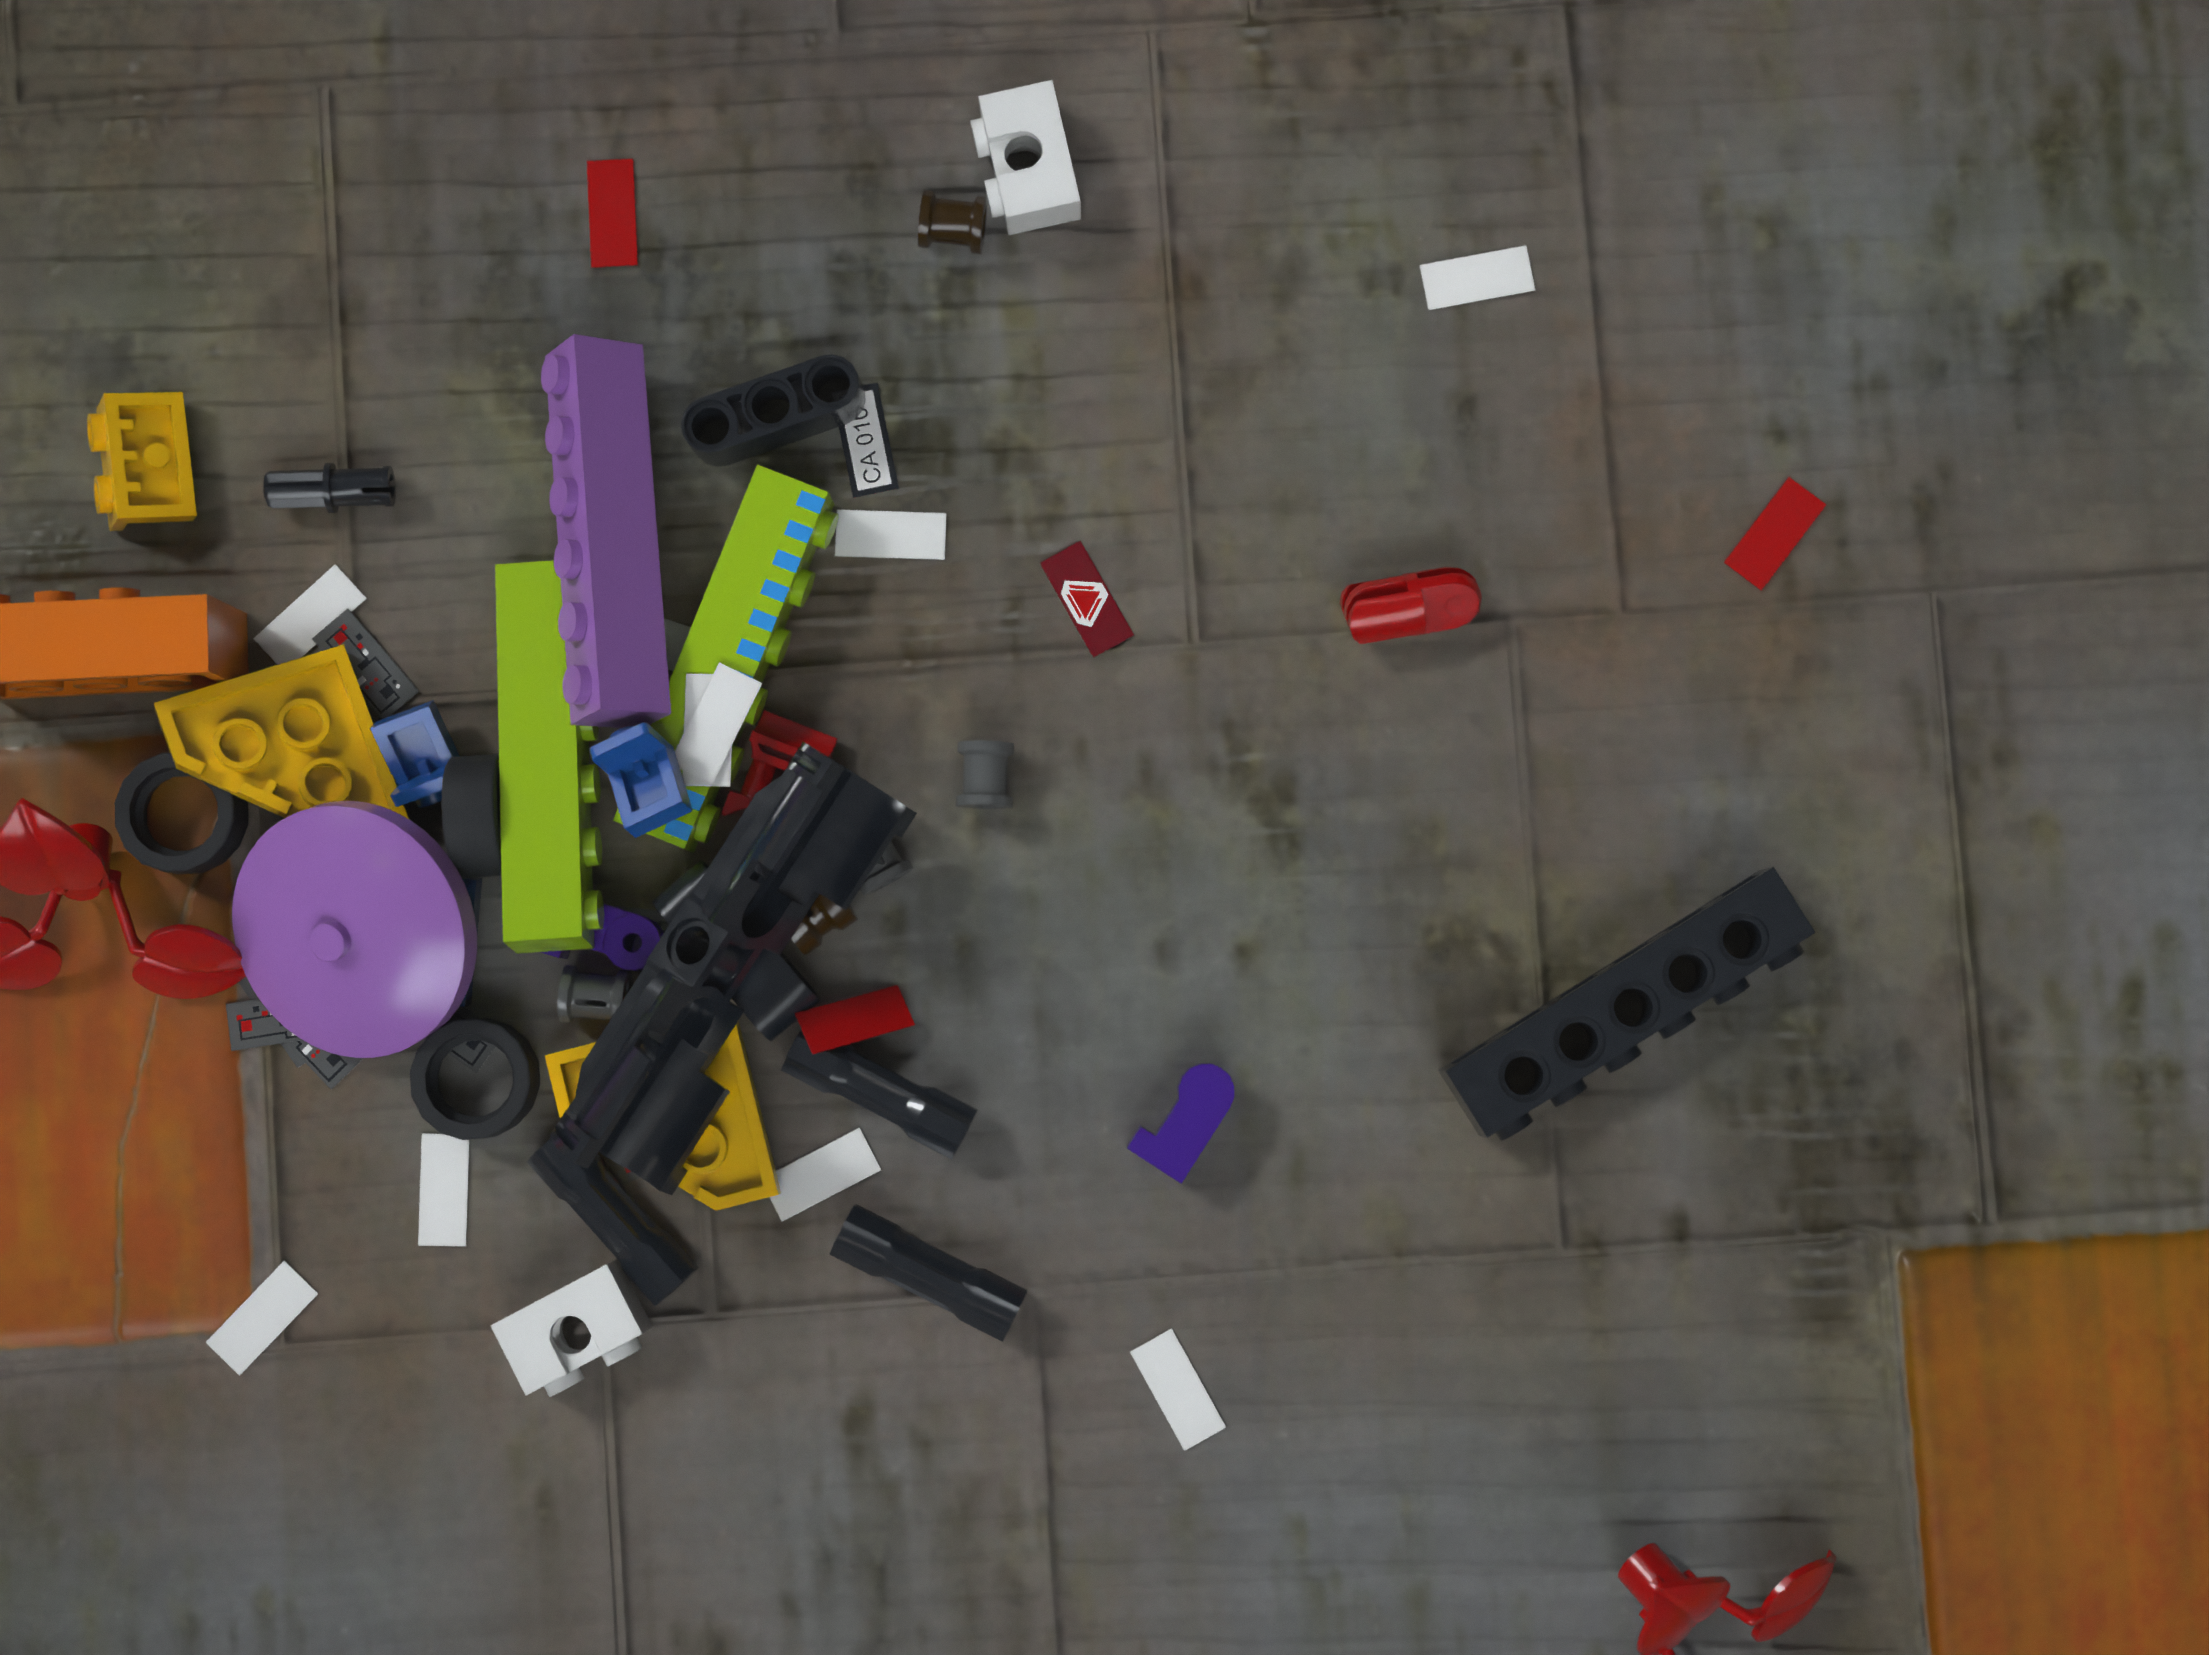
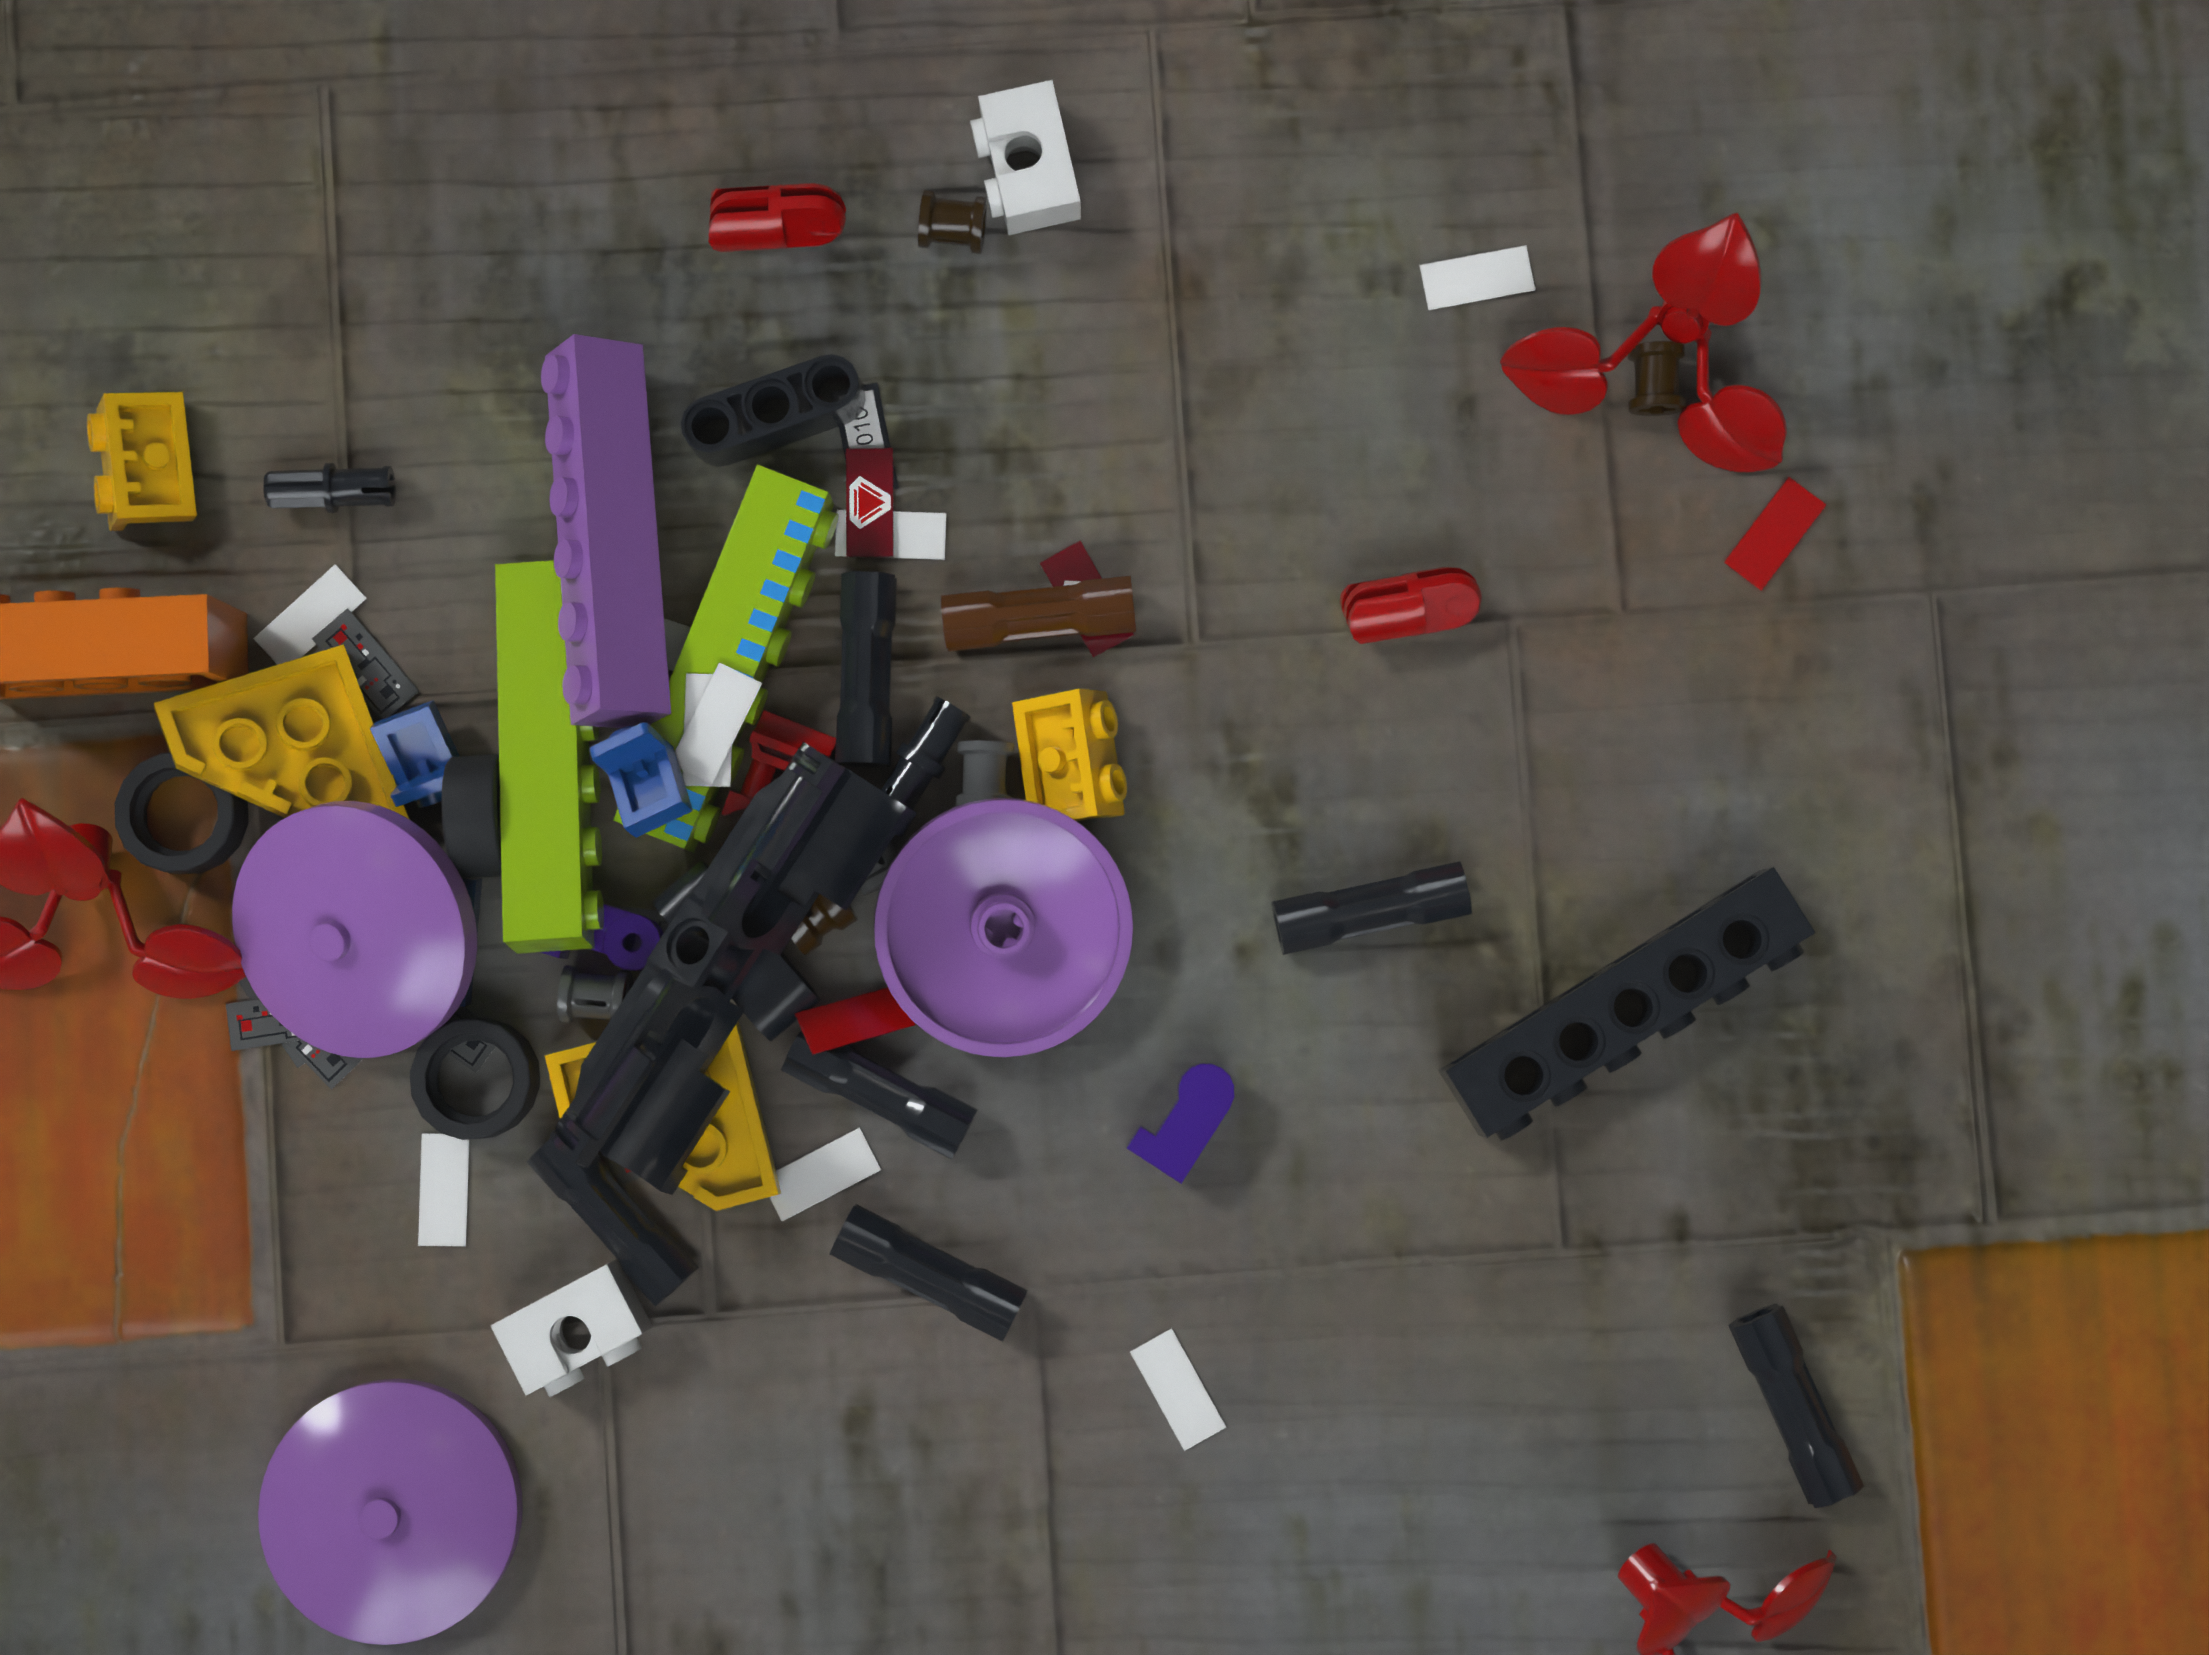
(262, 1318): white sticker -> none
(390, 1511): none -> medium lavender dish
(612, 213): red sticker -> none
(774, 217): none -> red arm
(864, 710): none -> black axle
(869, 502): none -> dark red sticker
(925, 753): none -> black pin
(993, 618): none -> reddish brown axle
(1003, 927): none -> medium lavender dish
(1071, 753): none -> yellow bracket
(1369, 908): none -> black axle
(1657, 378): none -> dark brown bush
(1702, 280): none -> red plant
(1813, 1445): none -> black axle

